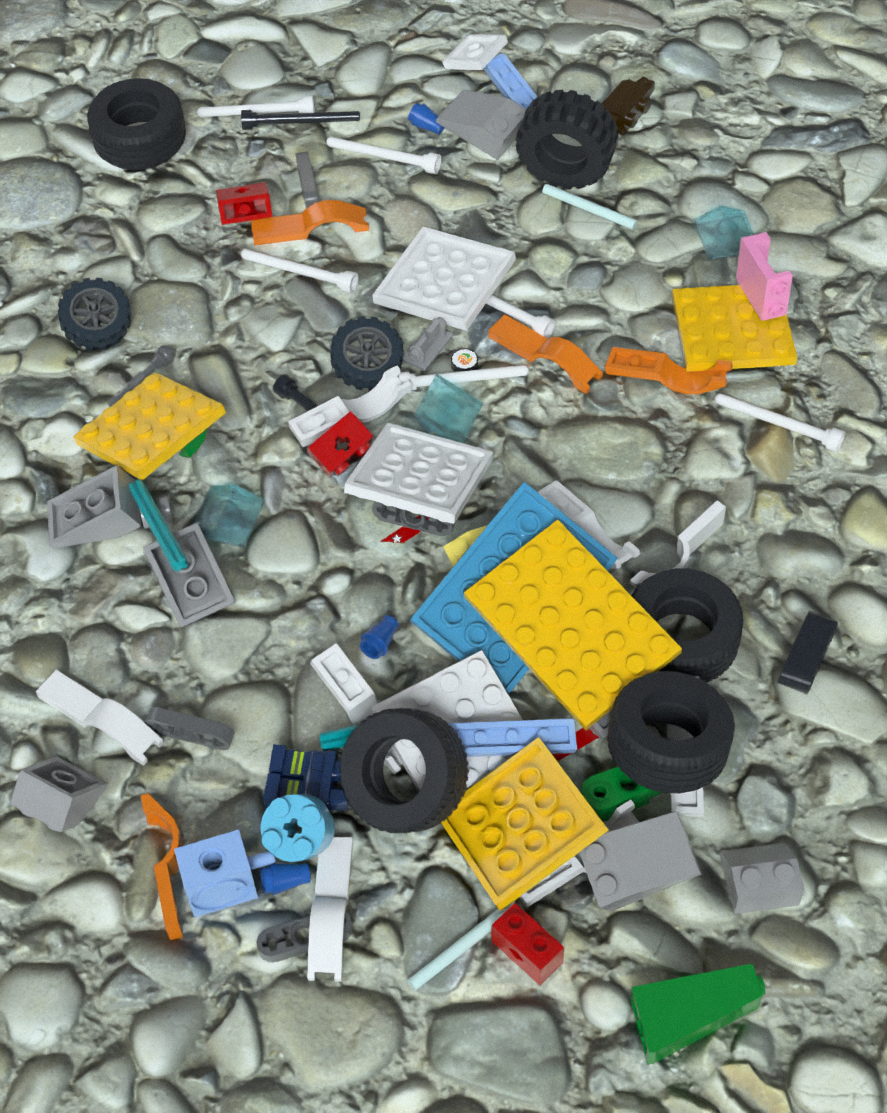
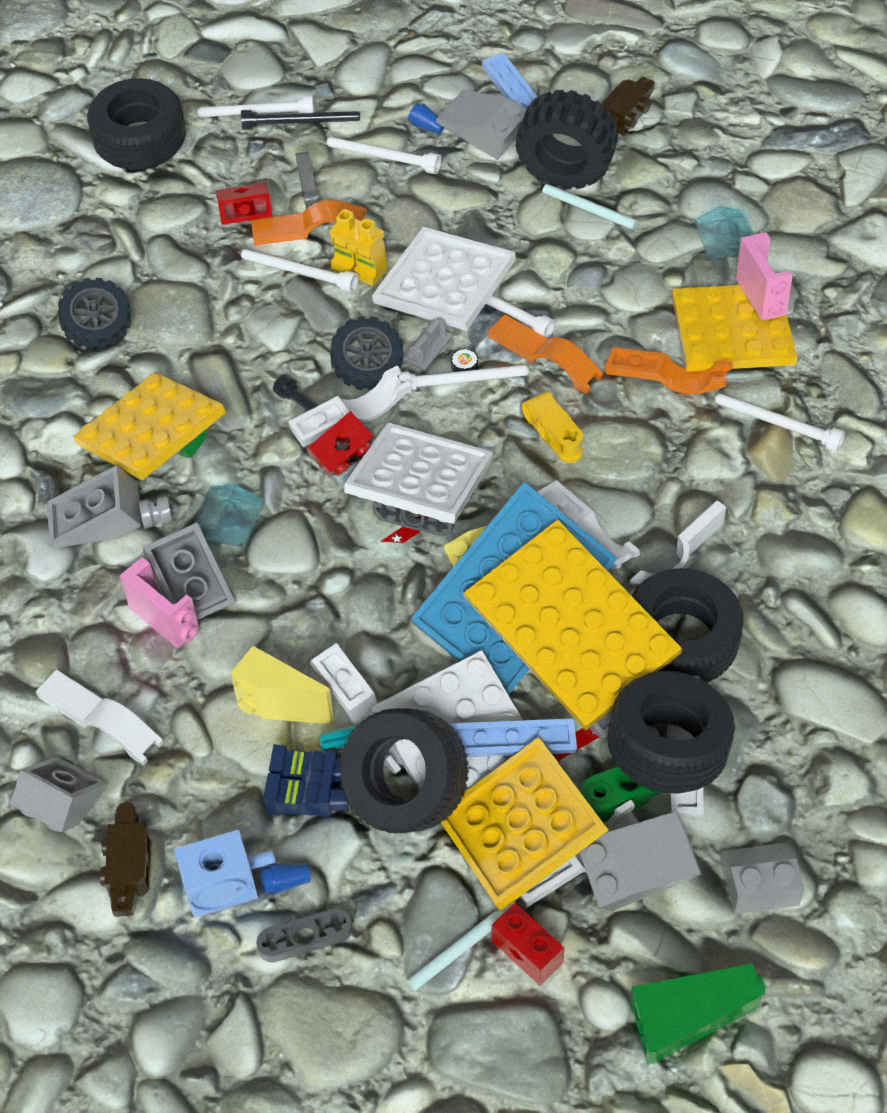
(127, 860): none -> dark brown hinge
(158, 525): teal axle -> none
(163, 357): dark grey piece -> none
(166, 868): orange piece -> none
(173, 621): none -> bright pink panel
(190, 728): dark grey beam -> none
(279, 691): none -> light yellow slope
(279, 831): medium azure brick -> none
(329, 909): white piece -> none
(358, 247): none -> yellow hips
(378, 638): blue cone -> none
(447, 410): clear light blue slope -> none
(475, 52): white tile -> none
(554, 426): none -> yellow piece
(808, 652): black beam -> none

